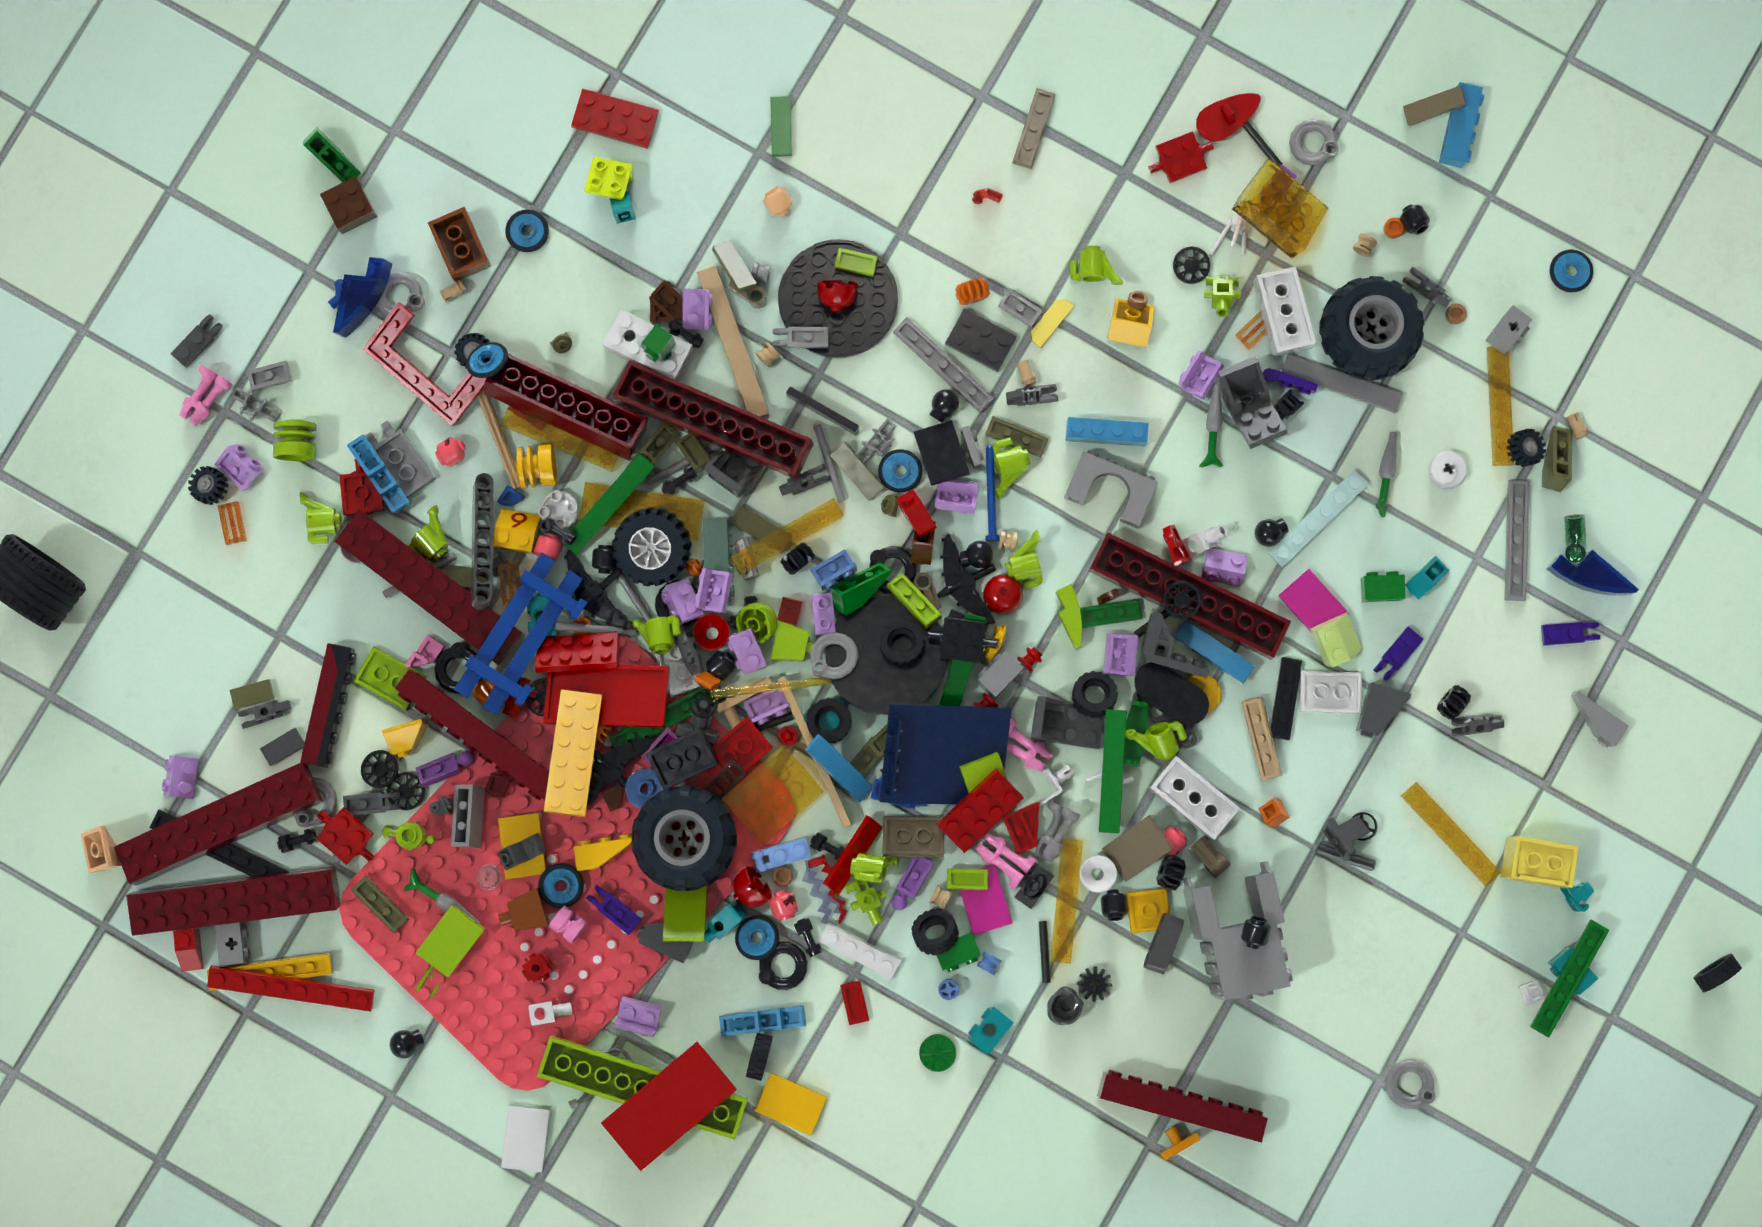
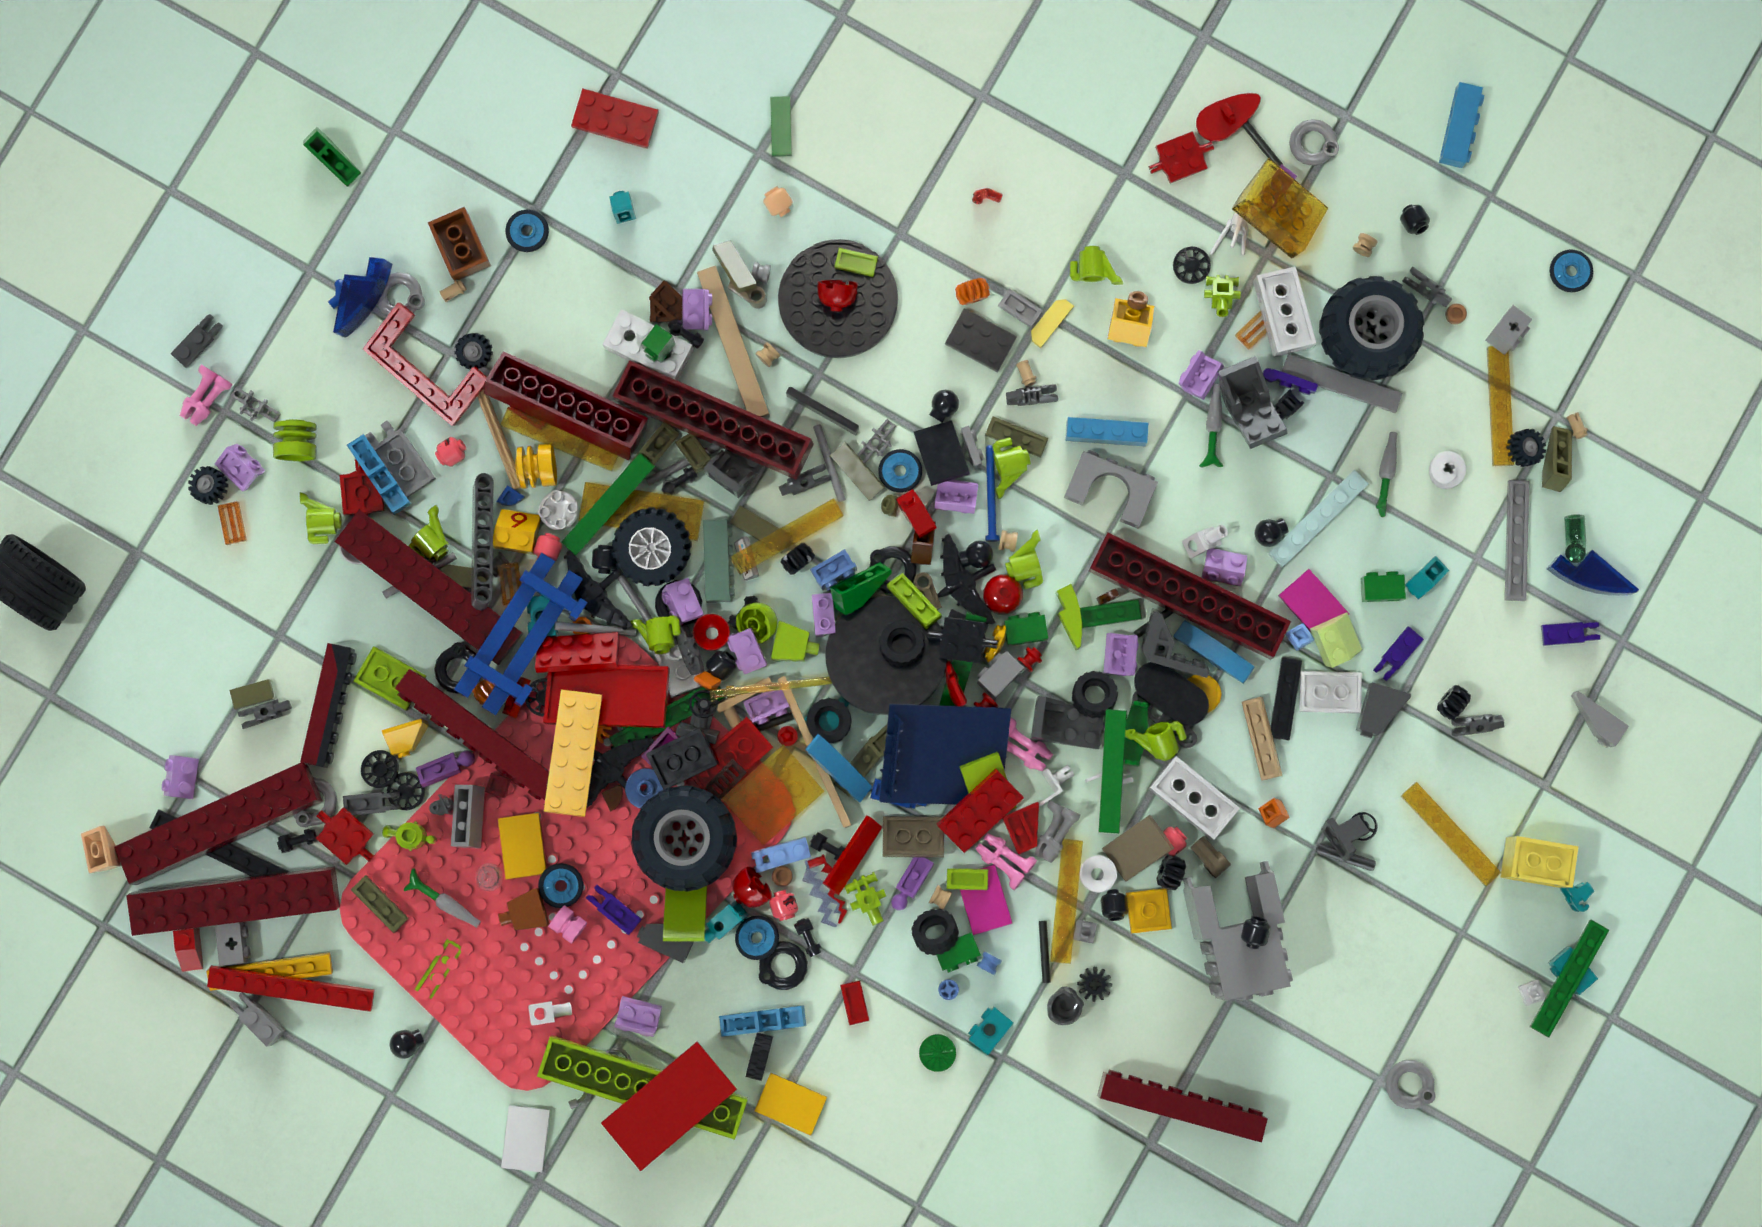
(259, 1021): none -> light grey hinge
(269, 376): light grey plate -> none
(282, 746): dark grey tile -> none
(348, 205): reddish brown brick -> none
(426, 653): bright pink slope -> none
(450, 940): lime tile -> none
(484, 370): dark azure wheel -> none
(522, 851): dark grey slope -> none
(544, 964): red brick -> none
(549, 525): black bar -> none
(561, 343): olive plate -> none
(595, 855): yellow slope -> none
(608, 178): neon yellow bracket -> none
(694, 567): orange plate -> none
(713, 590): lavender bracket -> none
(790, 611): clear red panel -> none
(802, 337): light grey hinge -> none
(834, 672): light grey piece -> none
(859, 950): white plate -> none
(871, 867): lime piece -> none
(943, 365): light grey tile -> none
(954, 689): none -> red brick
(1026, 629): none -> green brick
(1033, 128): dark tan tile -> none
(1034, 886): piece -> none
(1084, 931): none -> light grey tile
(1163, 943): dark grey beam -> none
(1176, 546): red wing -> none
(1178, 1143): light orange tile -> none
(1181, 600): black wheel -> none
(1299, 636): none -> light blue tile
(1393, 228): orange tile -> none
(1434, 105): dark tan tile -> none
(1717, 973): black tyre -> none

